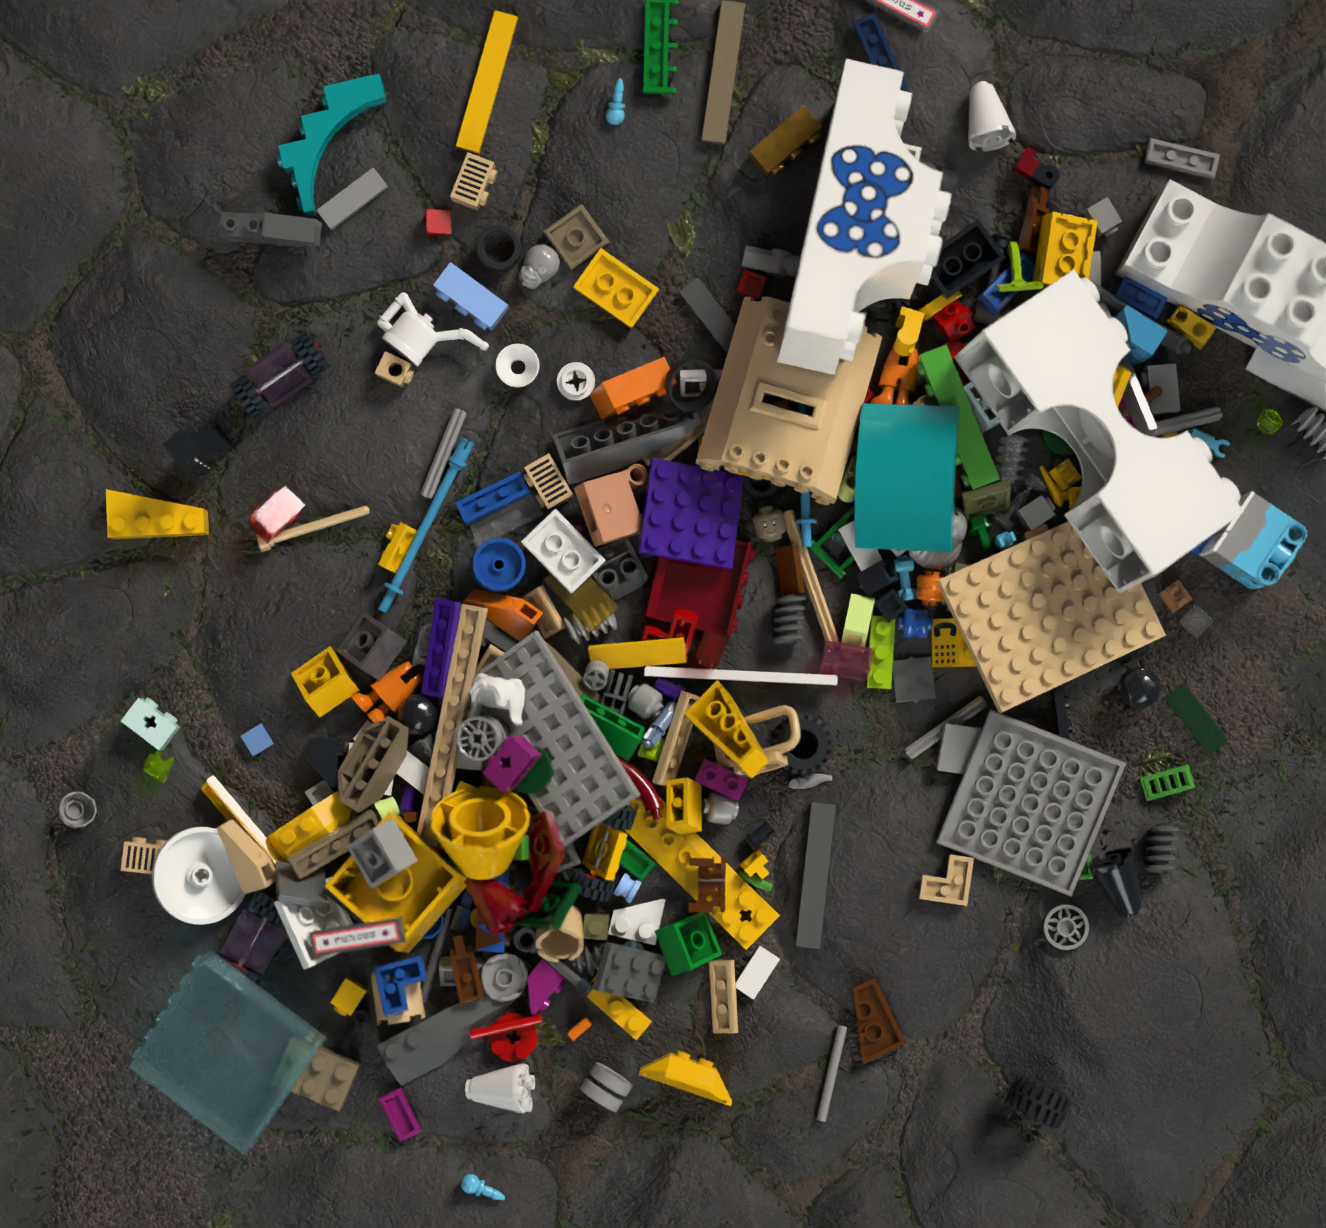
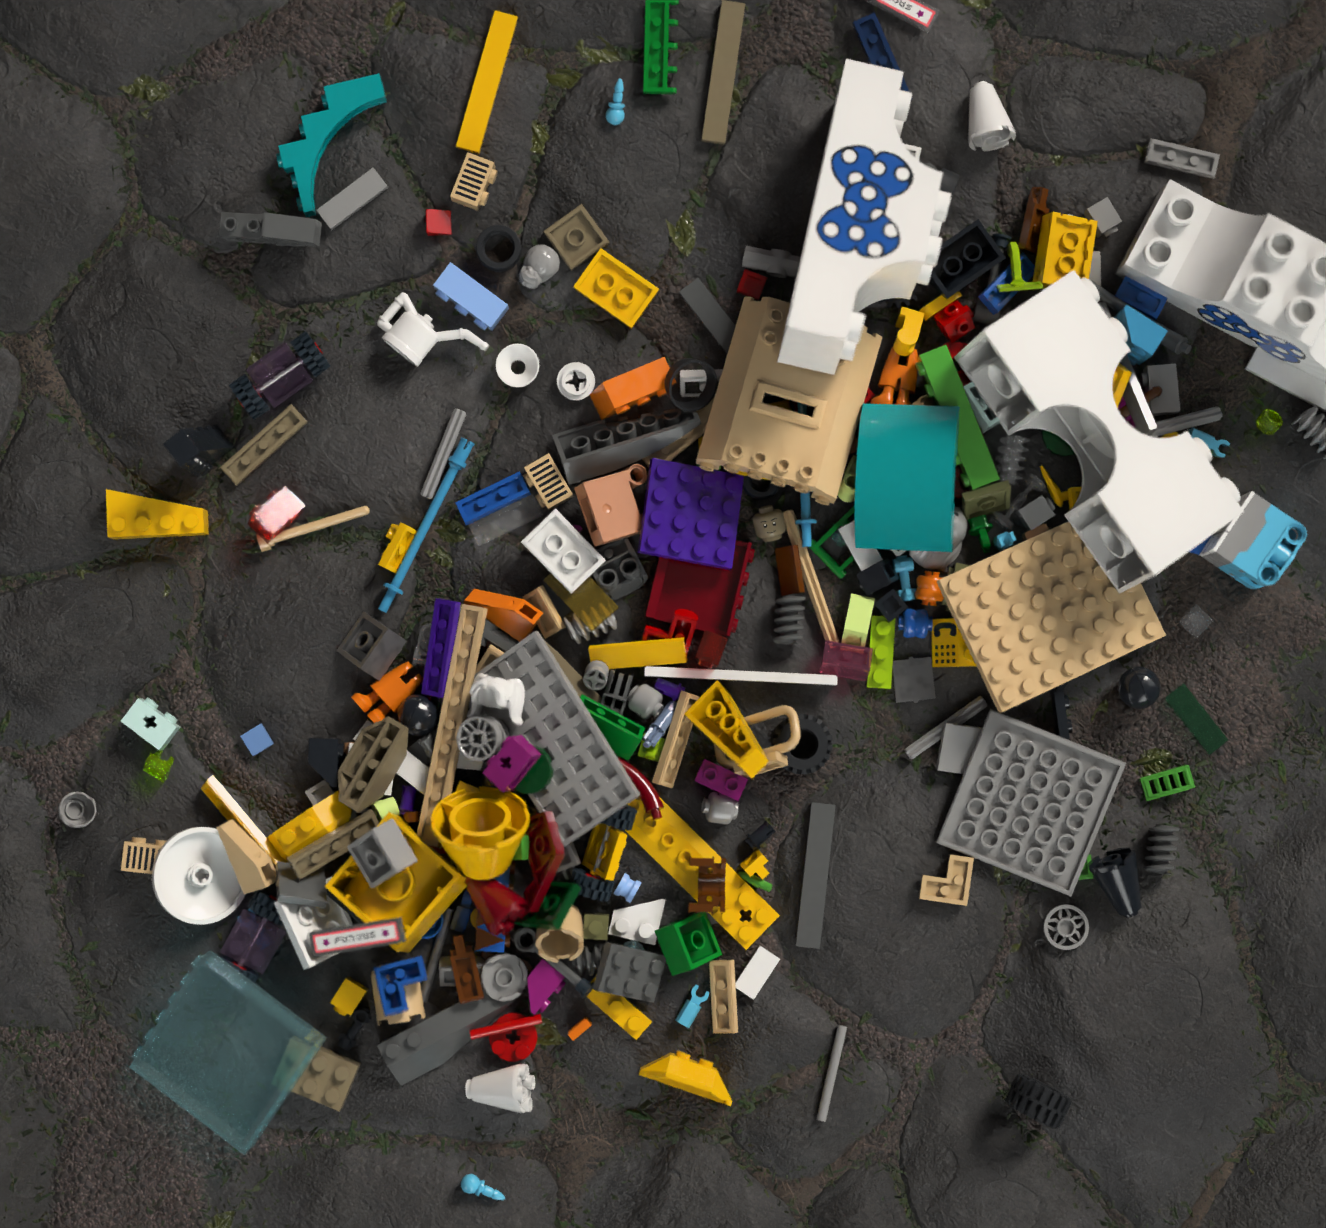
(264, 444): none -> dark tan tile
(324, 682): yellow slope -> none
(387, 362): tan brick -> none
(400, 1114): magenta tile -> none
(495, 579): blue wheel -> none
(605, 1087): light grey wheel -> none
(636, 861): green tile -> none
(684, 806): yellow brick -> none
(691, 1008): none -> medium azure bar
(786, 142): pearl gold brick -> none
(808, 780): light grey bar -> none
(875, 1022): reddish brown wing -> none
(1036, 171): leg -> none
(1064, 475): yellow tile -> none
(1175, 596): medium nougat tile -> none
(1191, 326): yellow leg -> none

